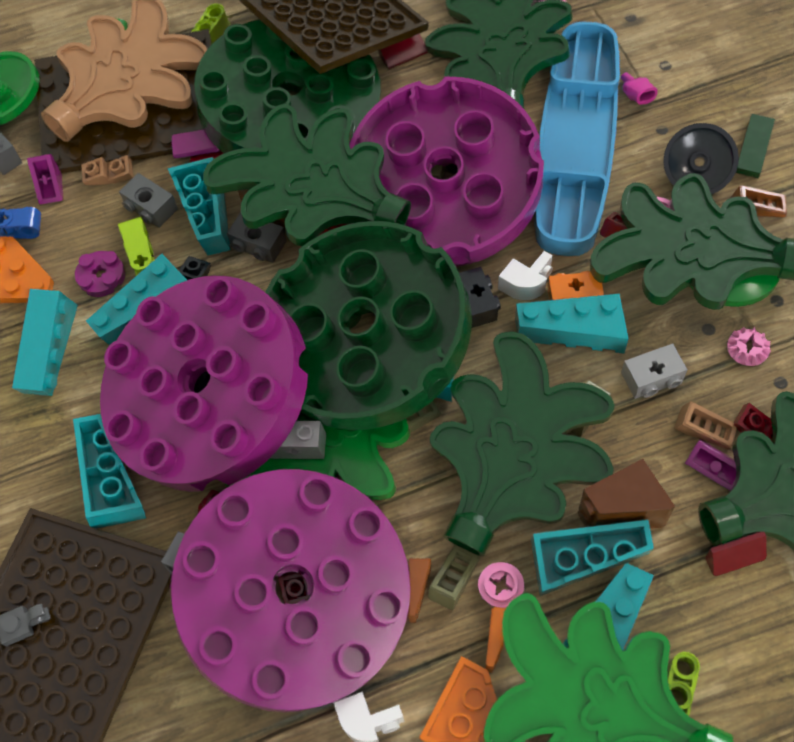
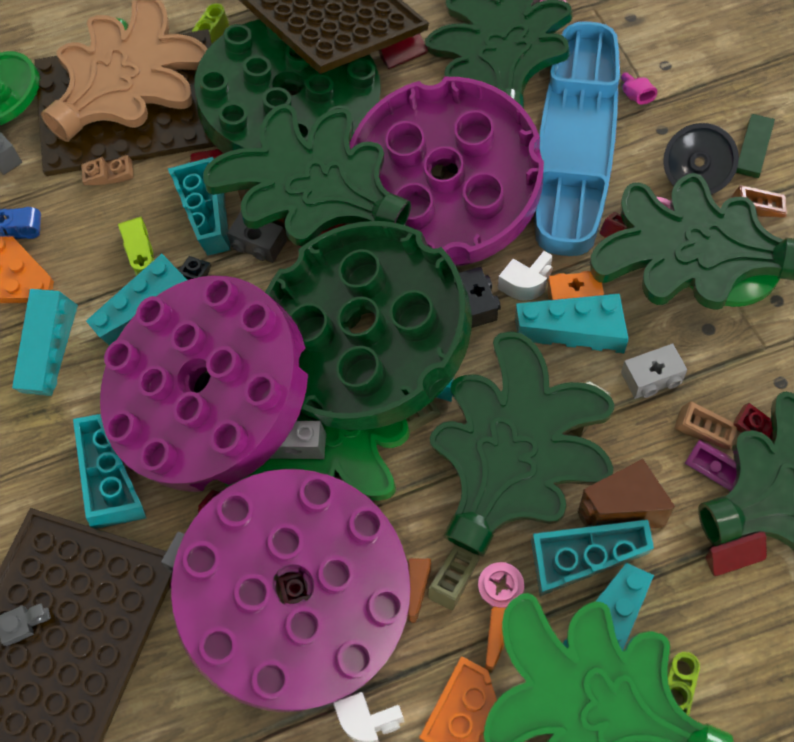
(46, 178): magenta slope -> none
(92, 263): magenta plate -> none
(148, 200): dark grey brick -> none
(192, 144): magenta slope -> none
(737, 347): bright pink gear -> none

